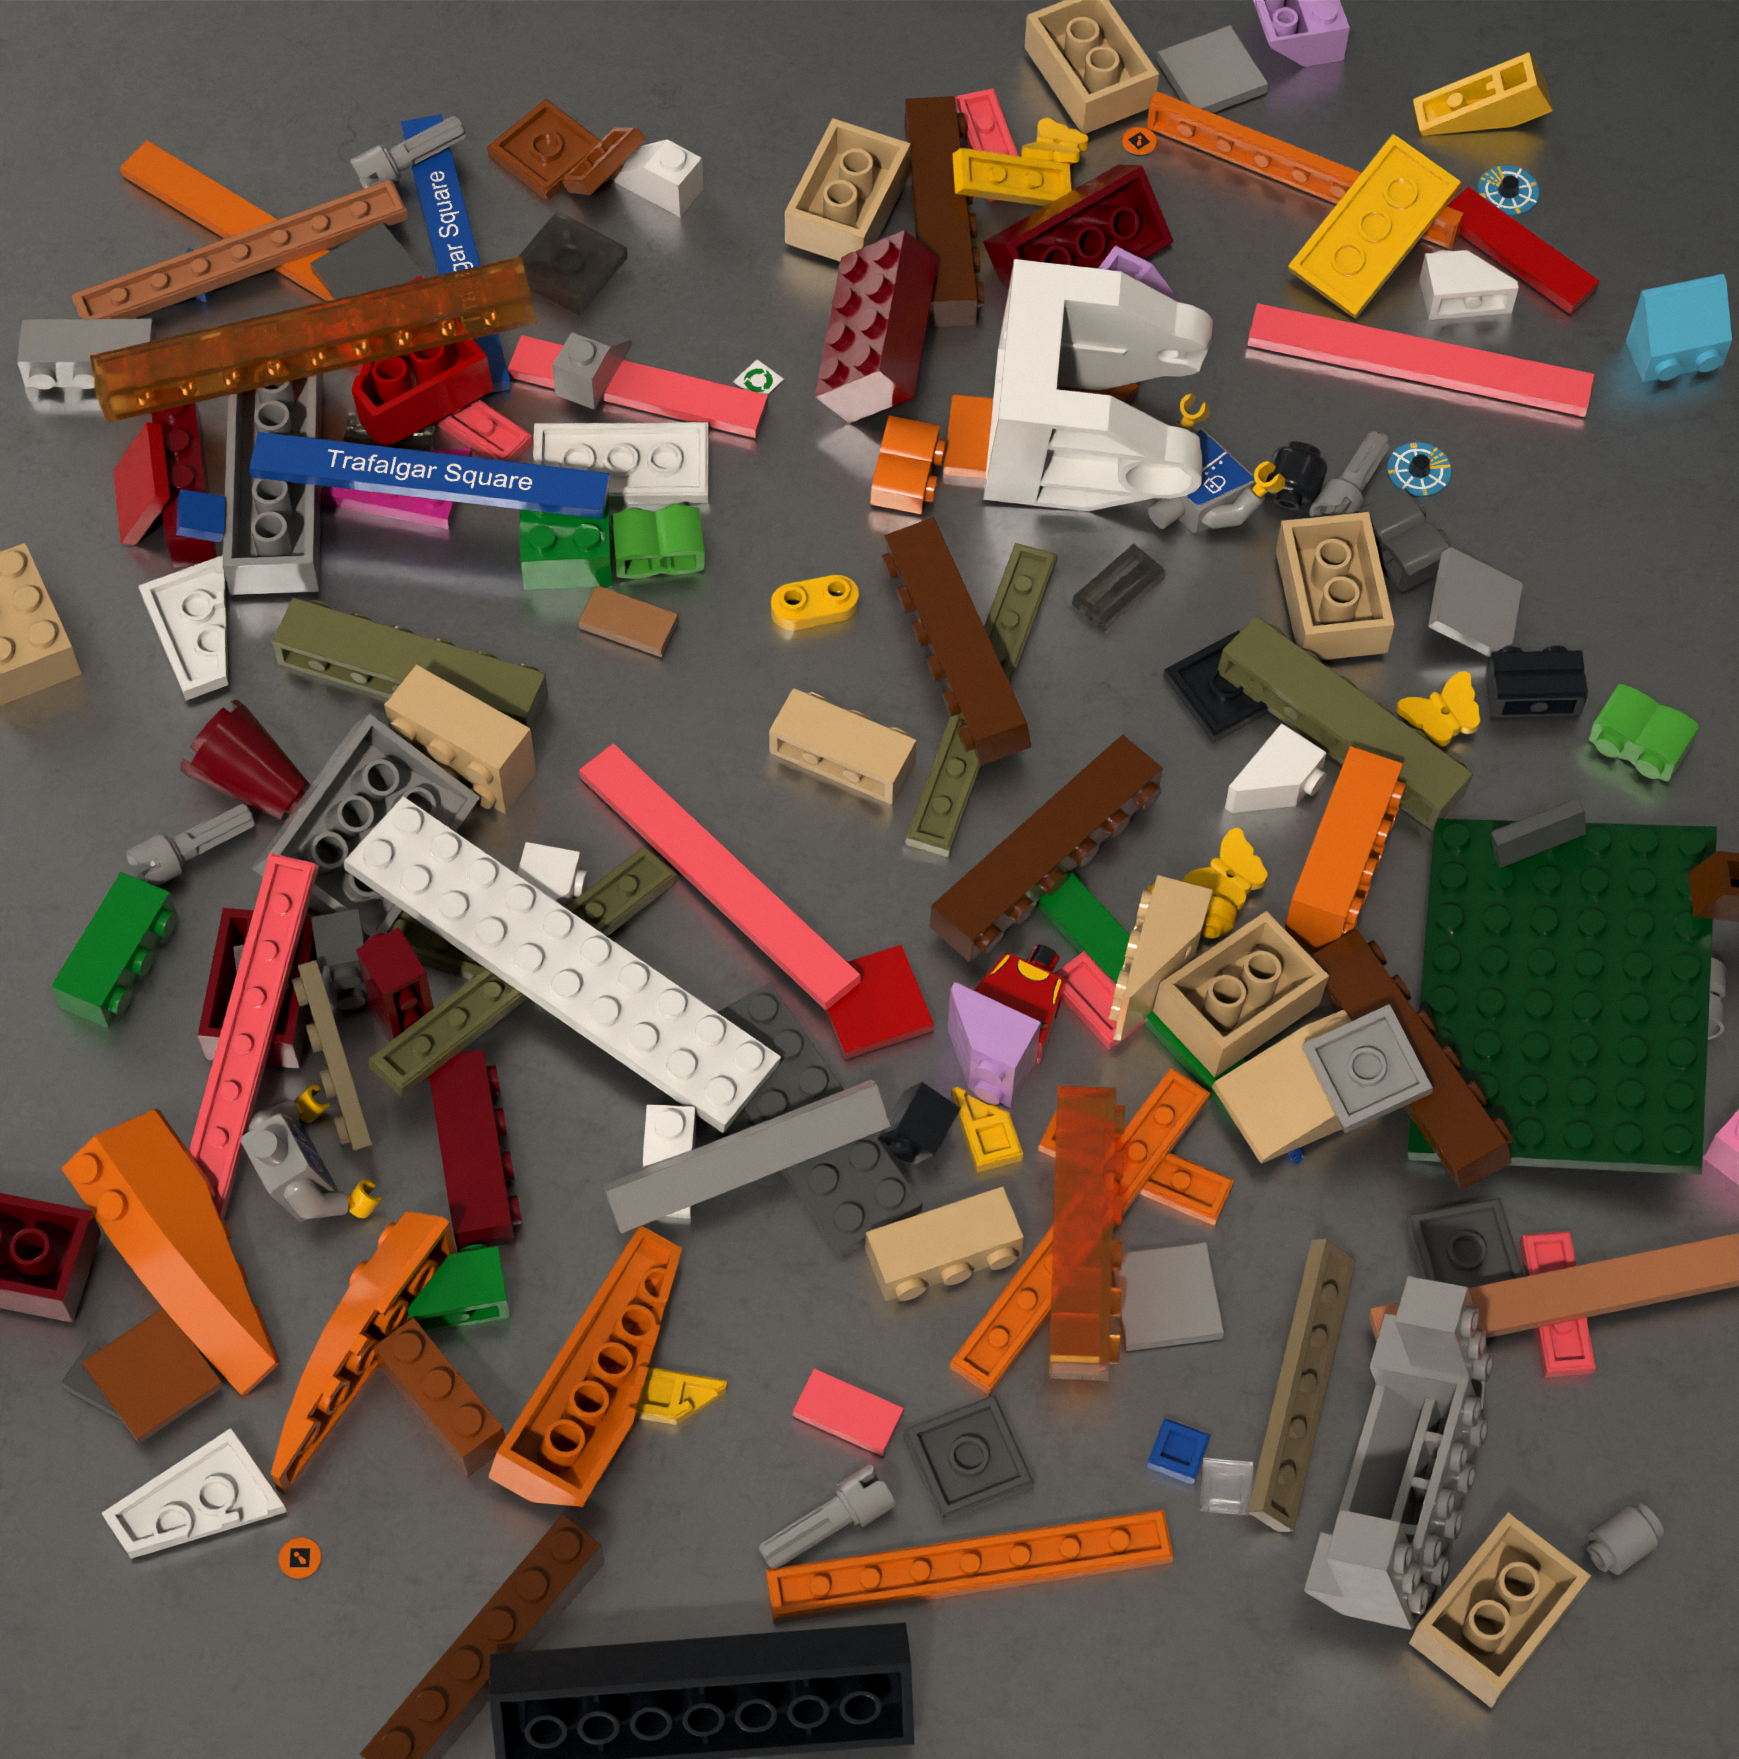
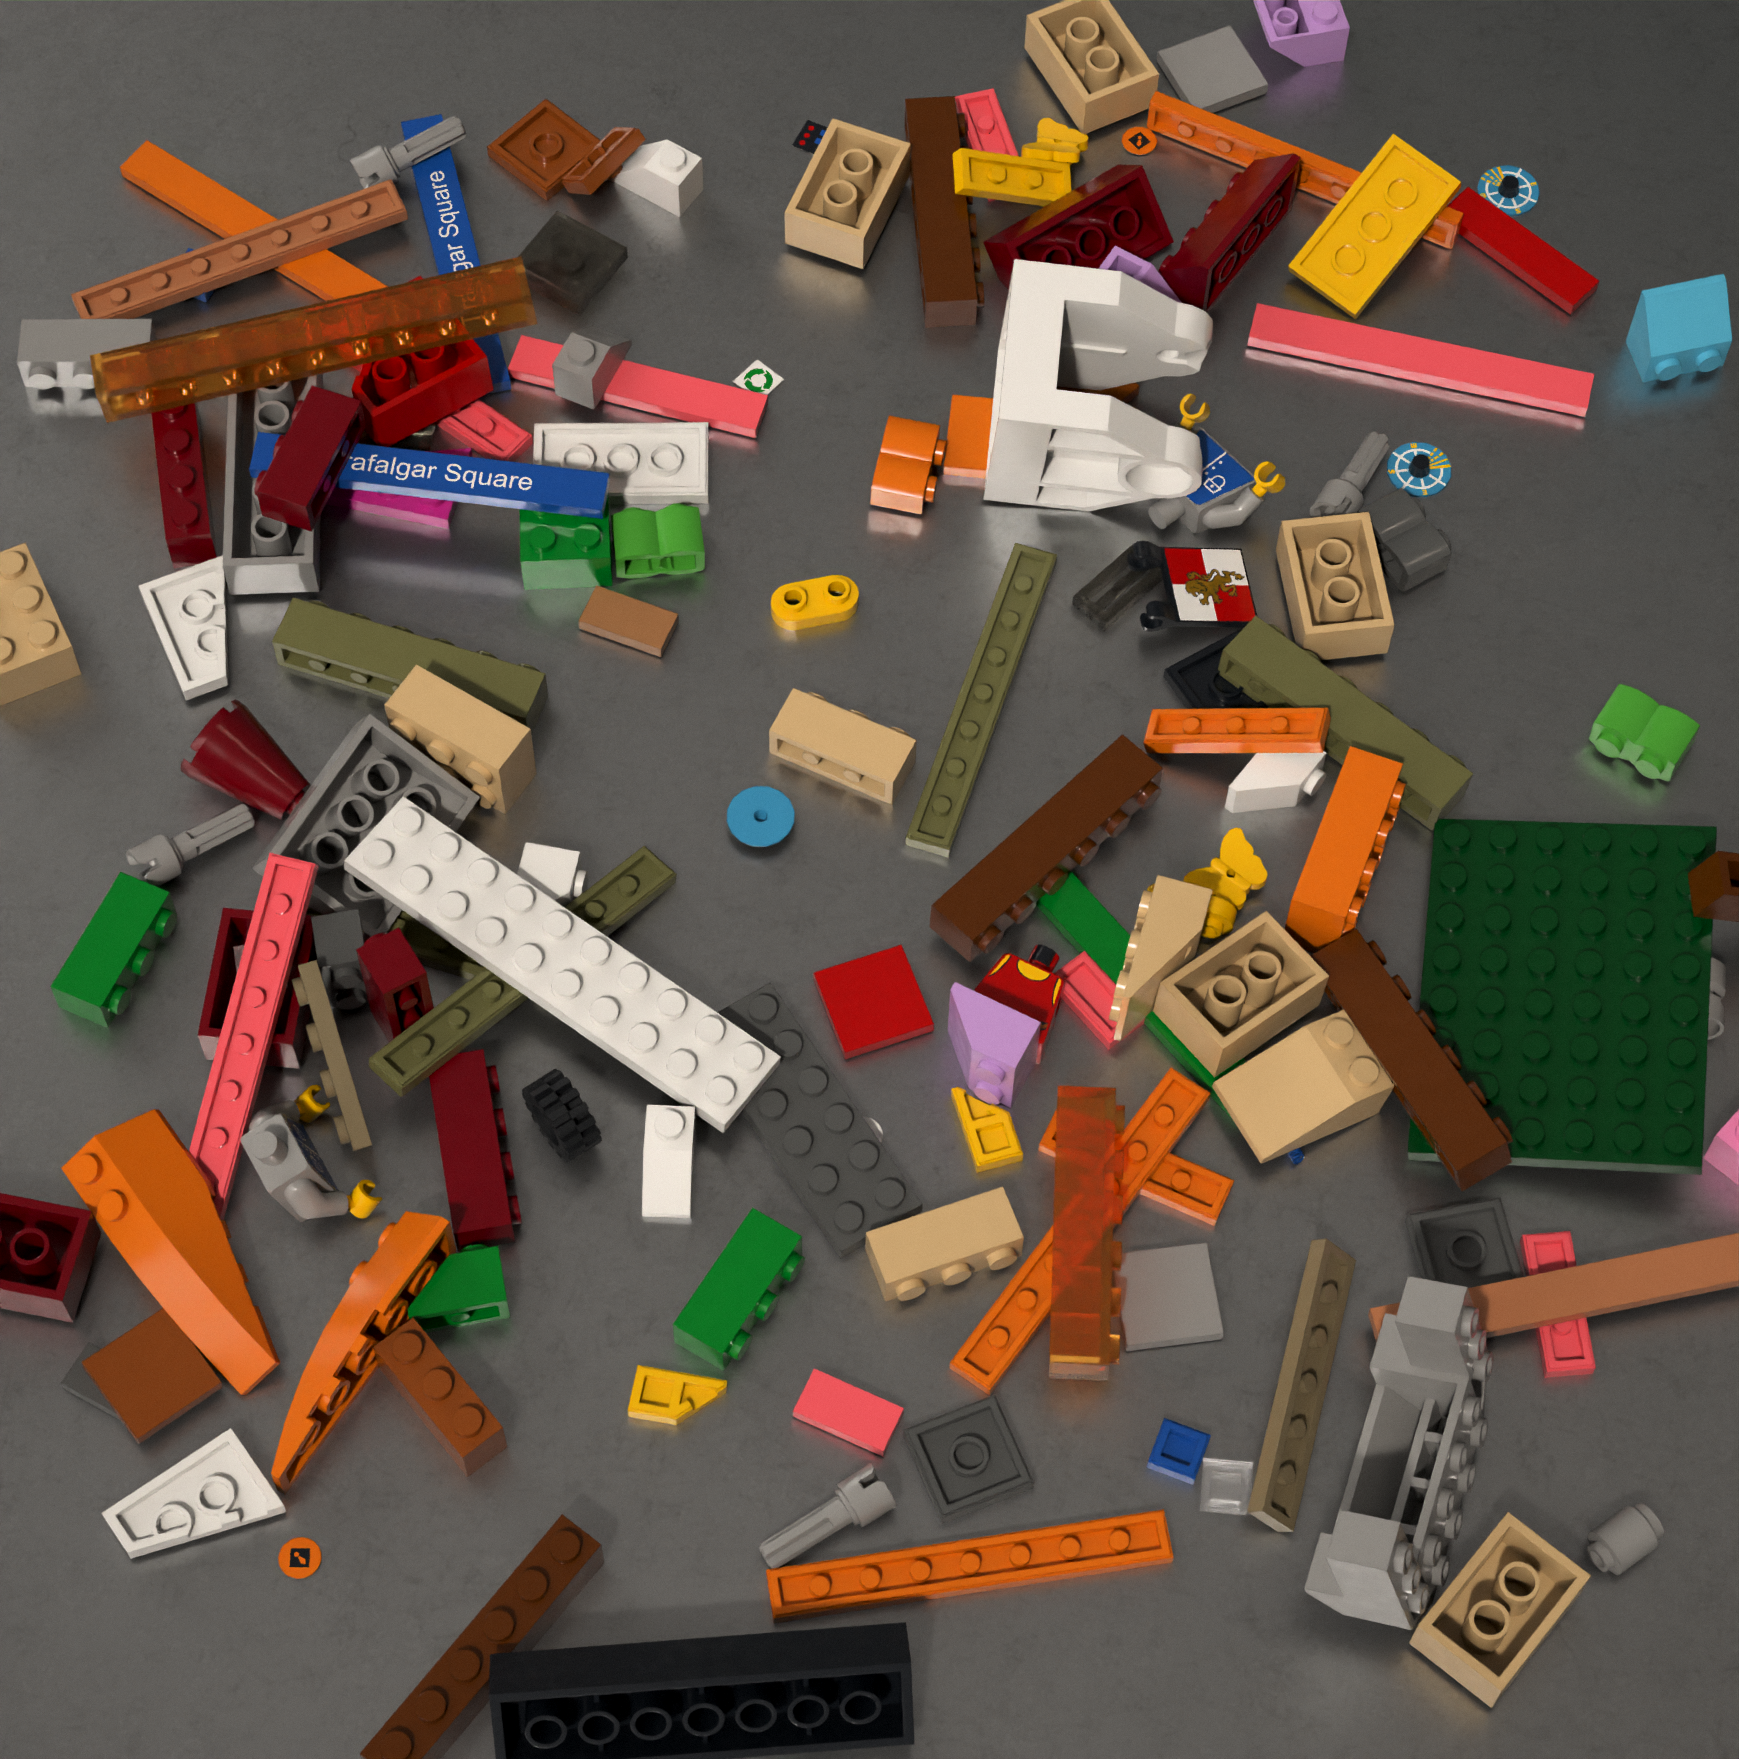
(141, 484): red tile -> none
(200, 515): blue tile -> none
(310, 457): none -> dark red brick
(366, 264): dark grey tile -> none
(561, 1115): none -> black tyre
(593, 1384): orange wedge -> none
(720, 877): coral tile -> none
(739, 1290): none -> green brick
(746, 1156): light grey tile -> none
(760, 816): none -> dark azure piece
(810, 137): none -> black sticker
(877, 327): dark red brick -> none
(918, 1123): black brick -> none
(957, 642): reddish brown brick -> none
(1200, 584): none -> flag
(1232, 231): none -> dark red slope
(1237, 730): none -> orange tile
(1303, 474): black head -> none
(1367, 1068): light grey plate -> none
(1455, 701): yellow animal -> none
(1464, 286): white slope -> none
(1474, 603): light grey tile -> none
(1487, 100): yellow slope -> none
(1536, 682): black brick -> none
(1538, 832): dark grey tile -> none

